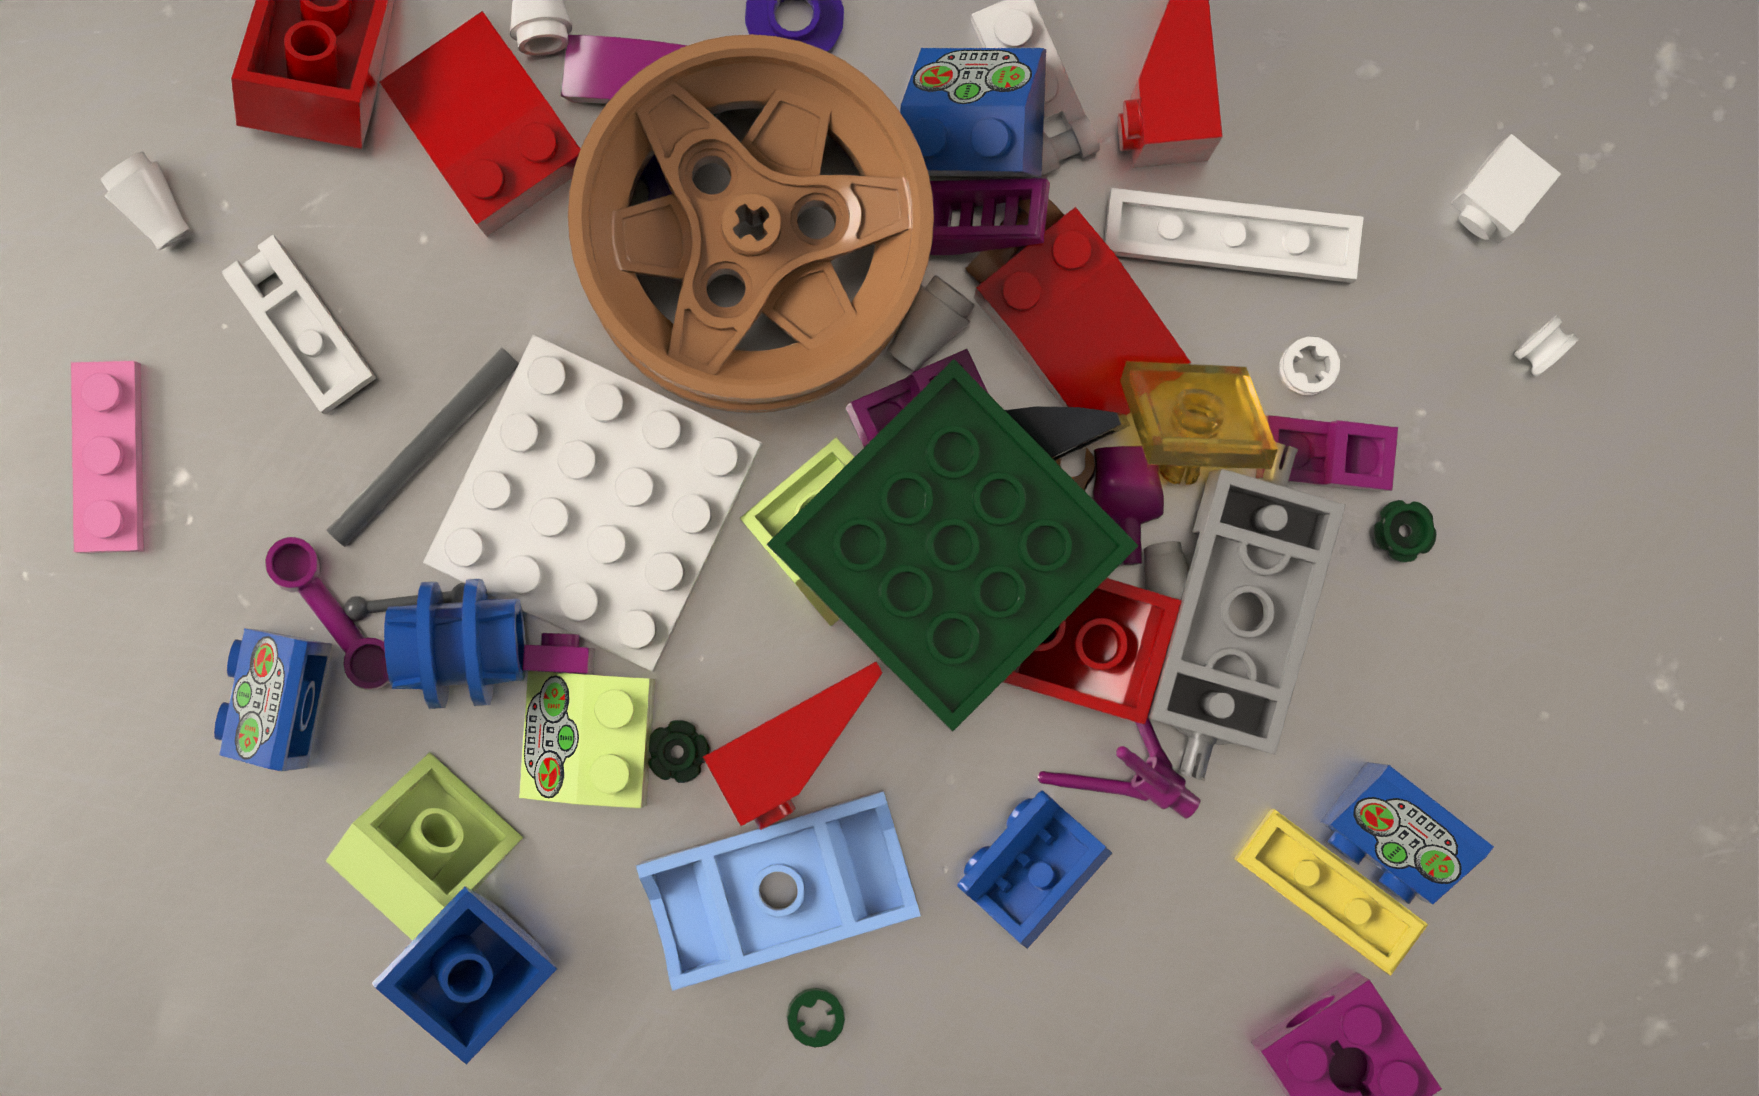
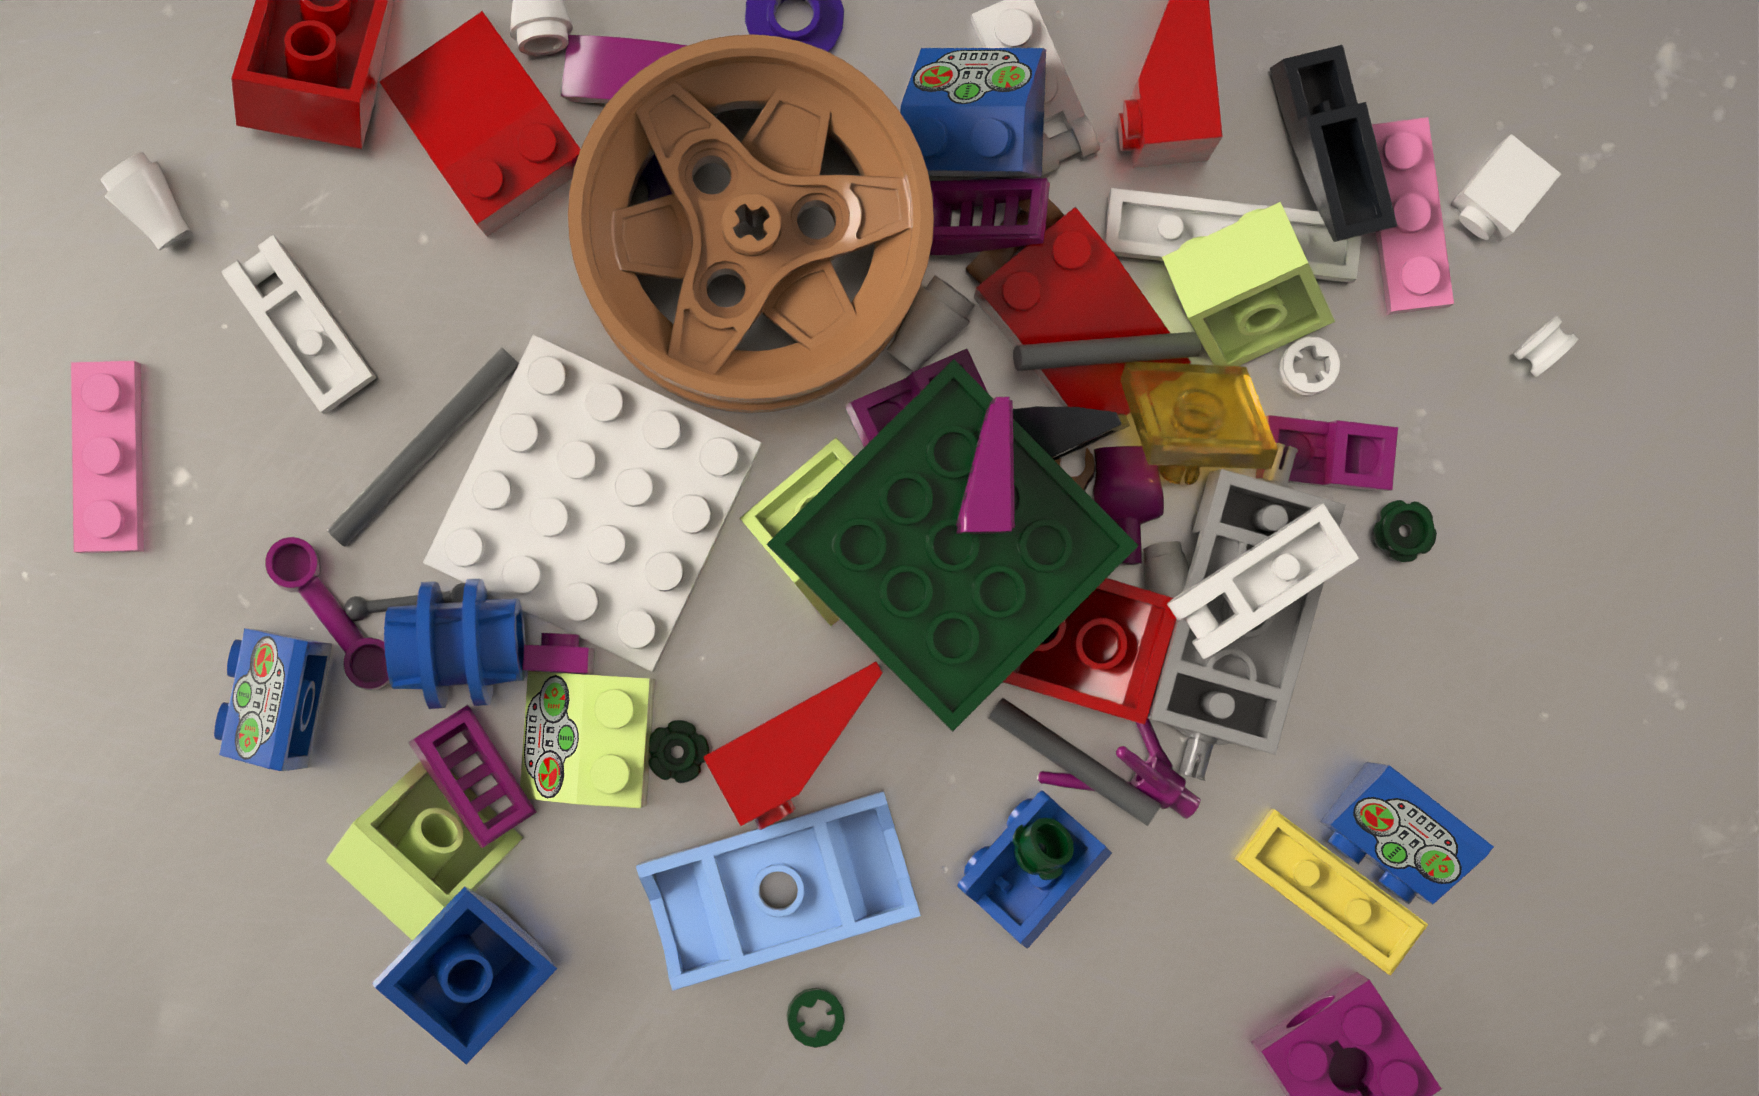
(492, 763): none -> magenta slope
(990, 485): none -> magenta slope
(1043, 848): none -> dark green plate
(1075, 761): none -> dark grey bar
(1106, 351): none -> dark grey bar
(1248, 287): none -> yellowish green slope
(1265, 579): none -> white plate
(1334, 143): none -> black slope
(1415, 250): none -> bright pink plate

